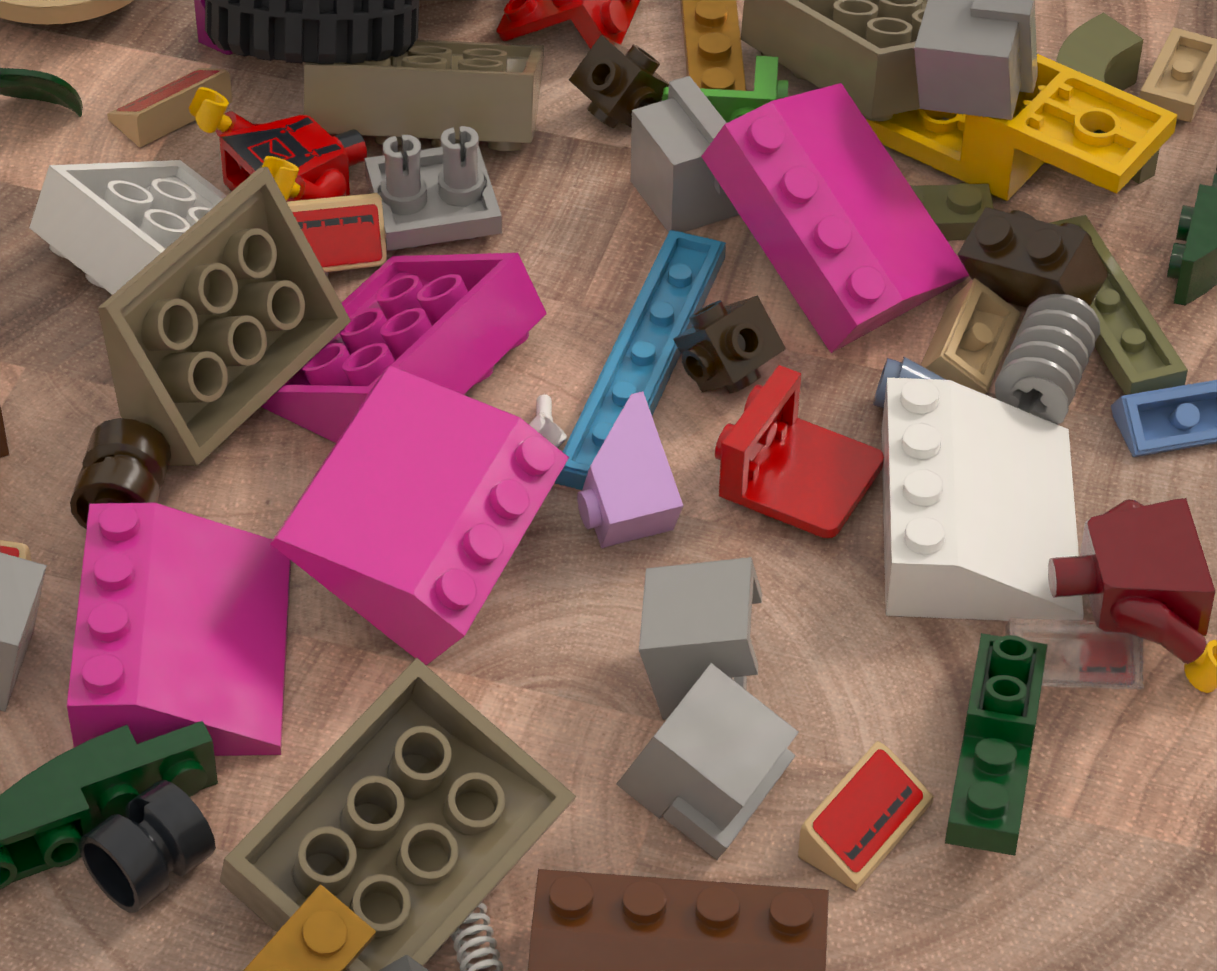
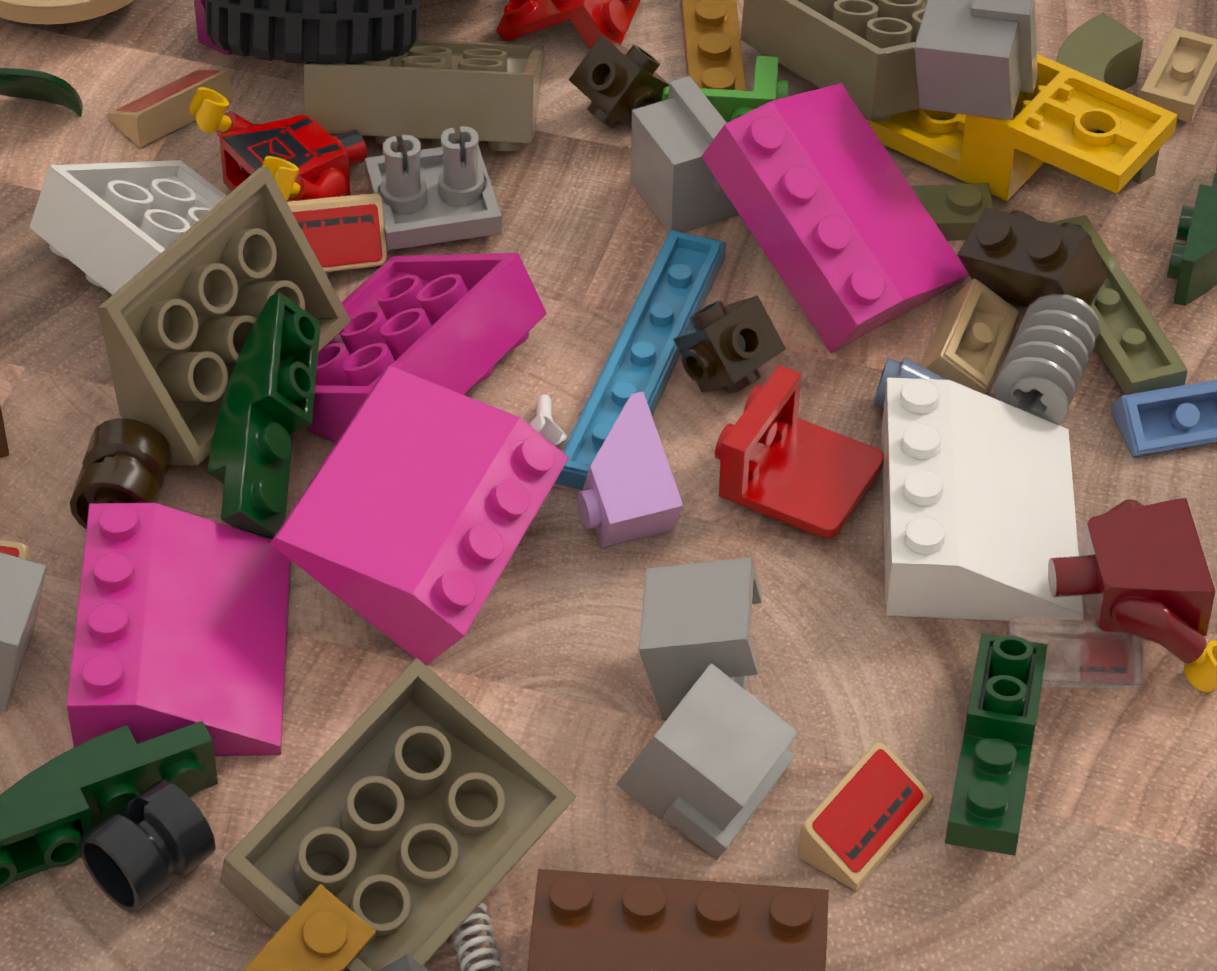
(260, 411): none -> dark green slope

